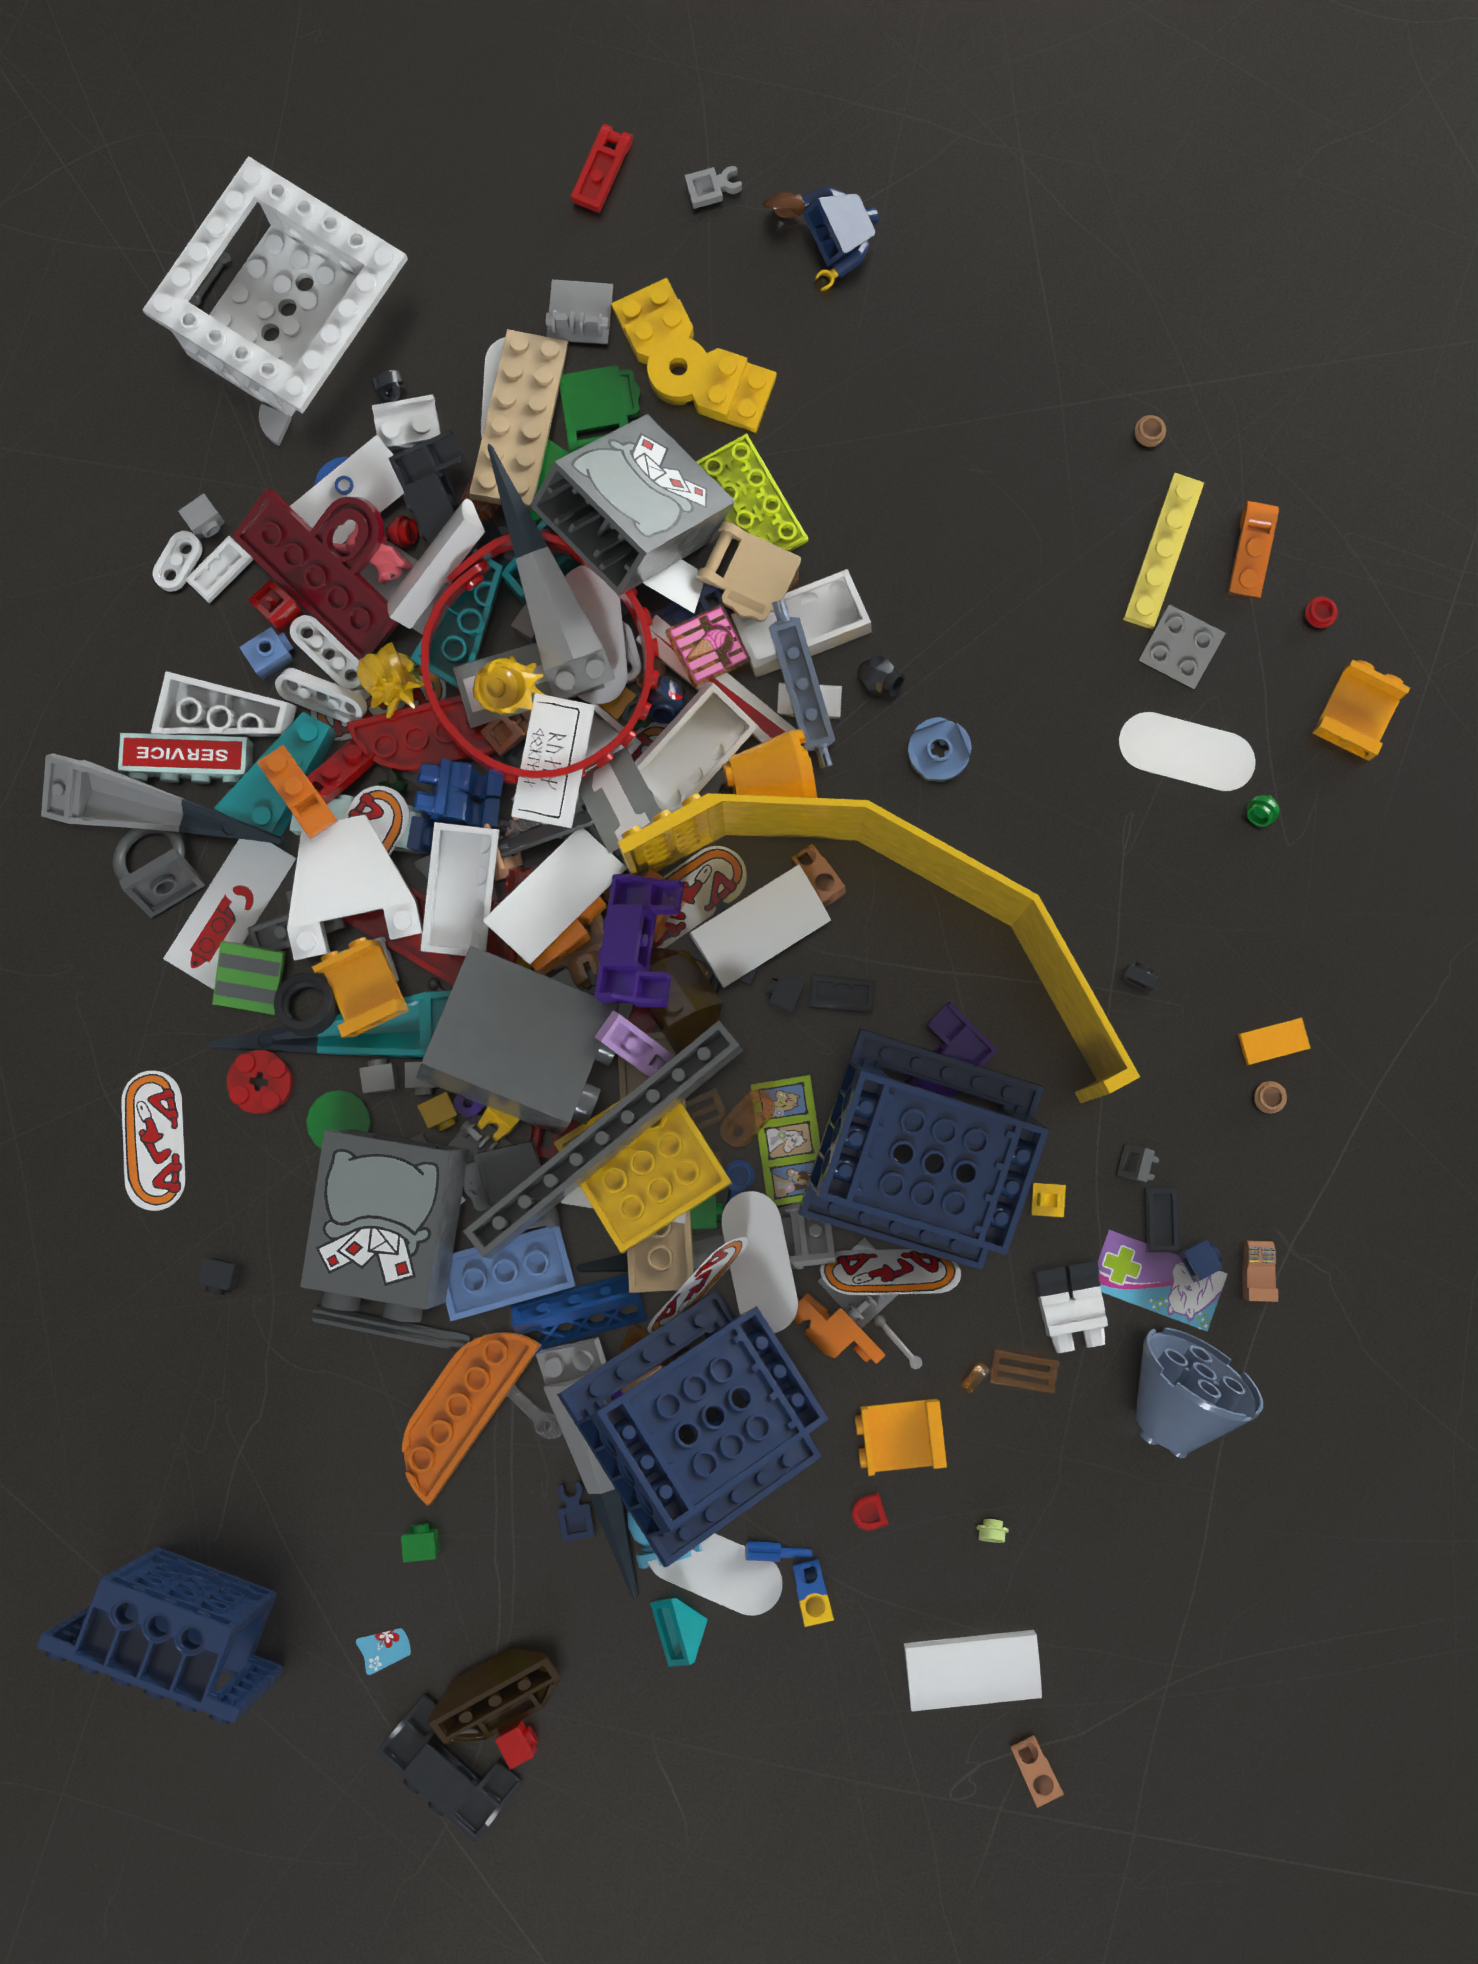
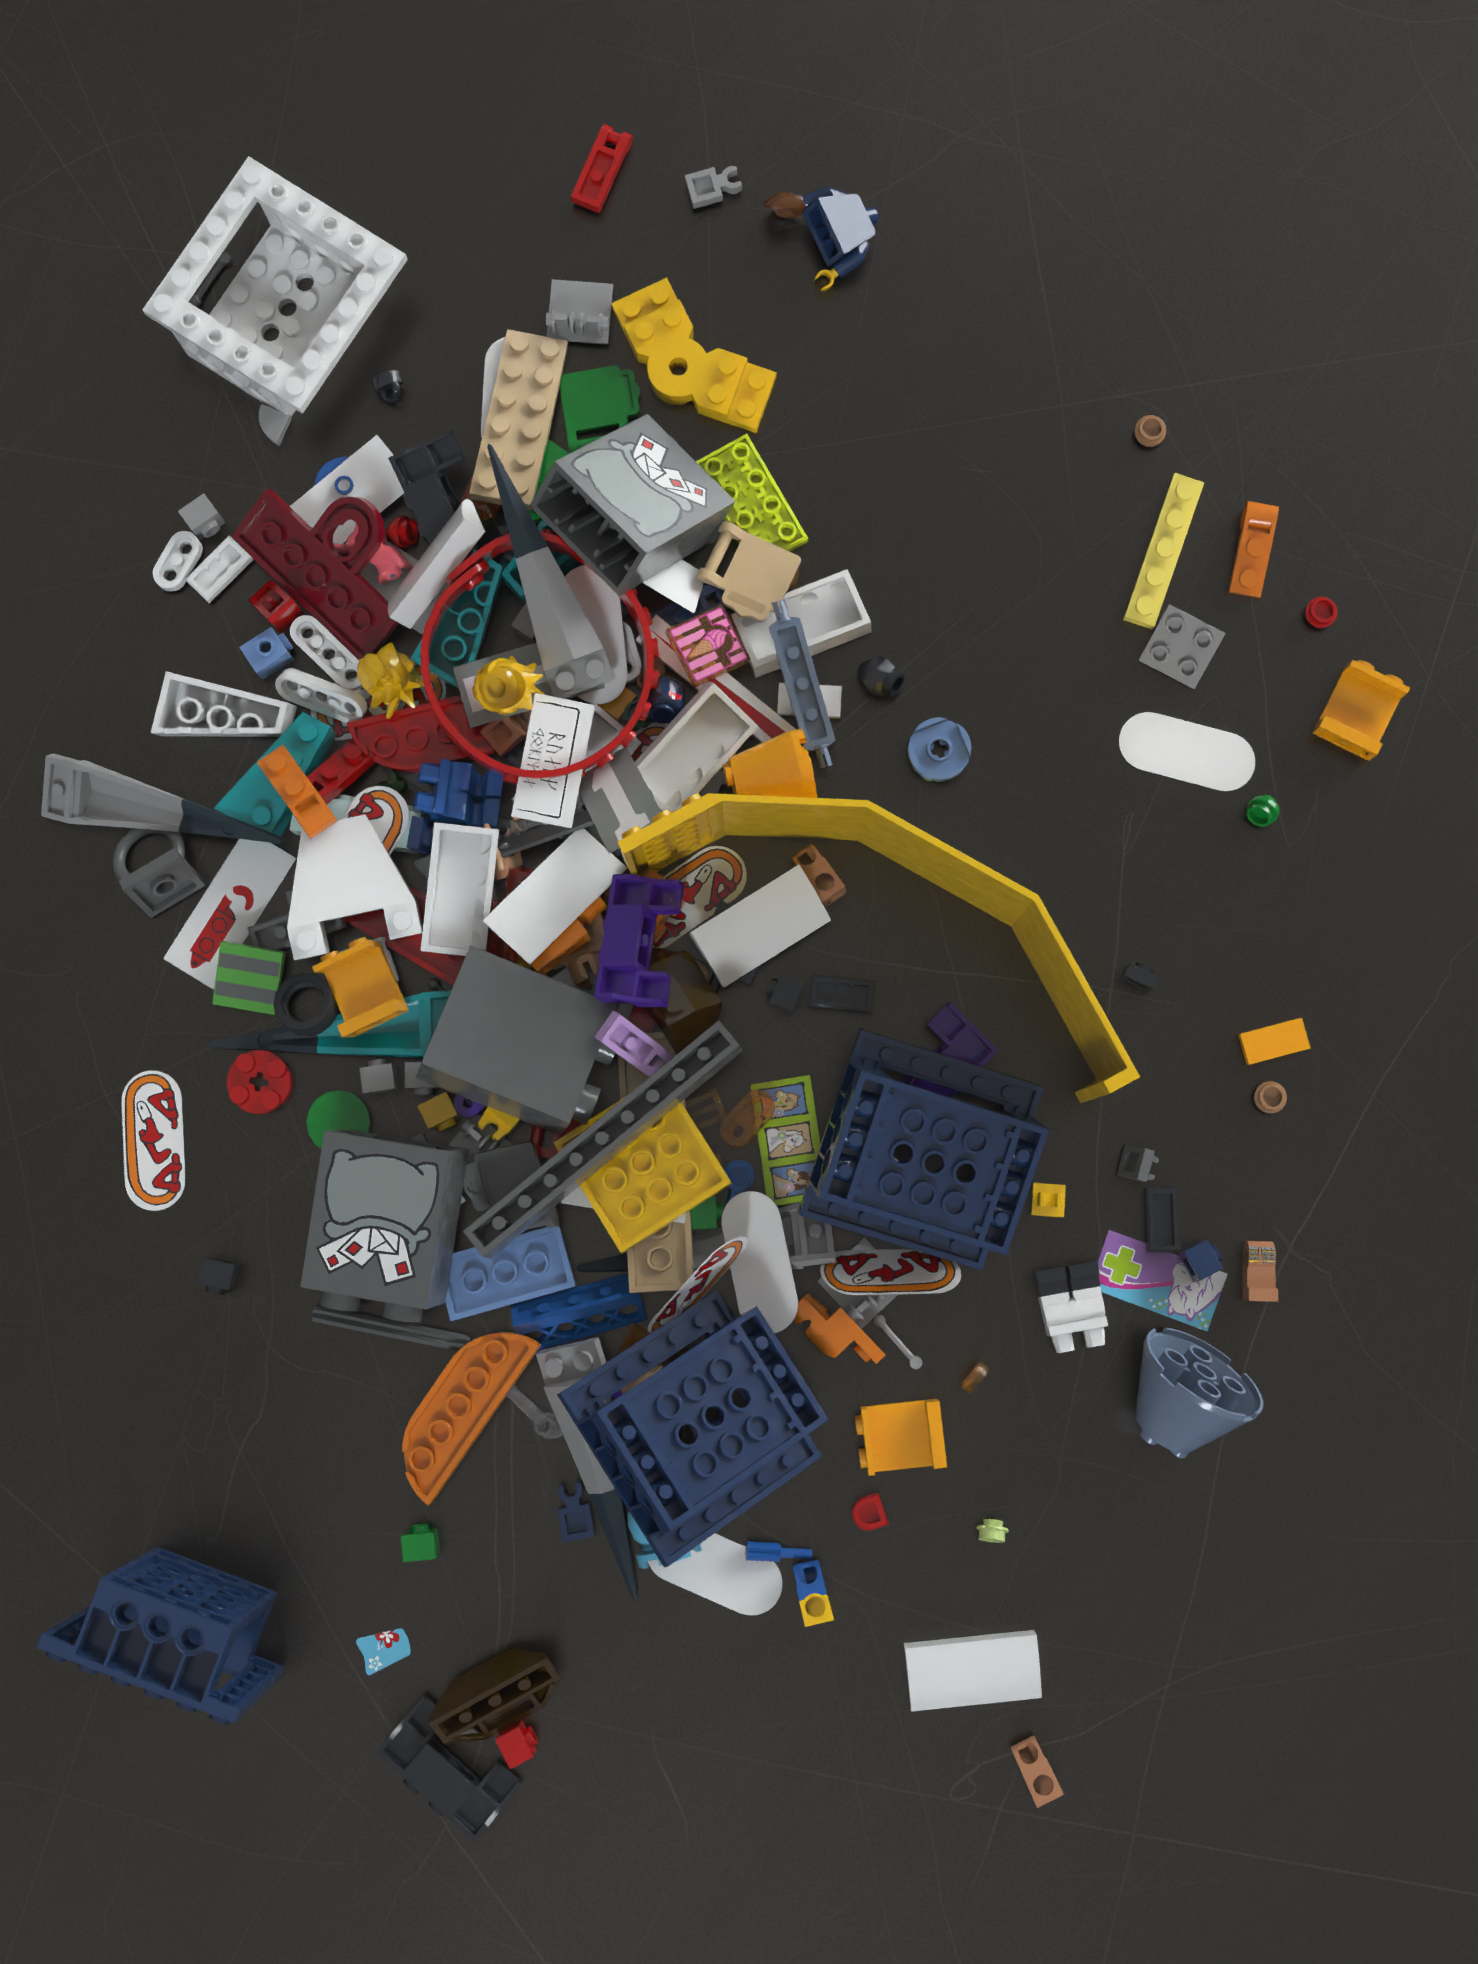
(185, 757): brick -> none
(406, 422): white plate -> none
(679, 1630): teal slope -> none
(1051, 1376): clear orange tile -> none

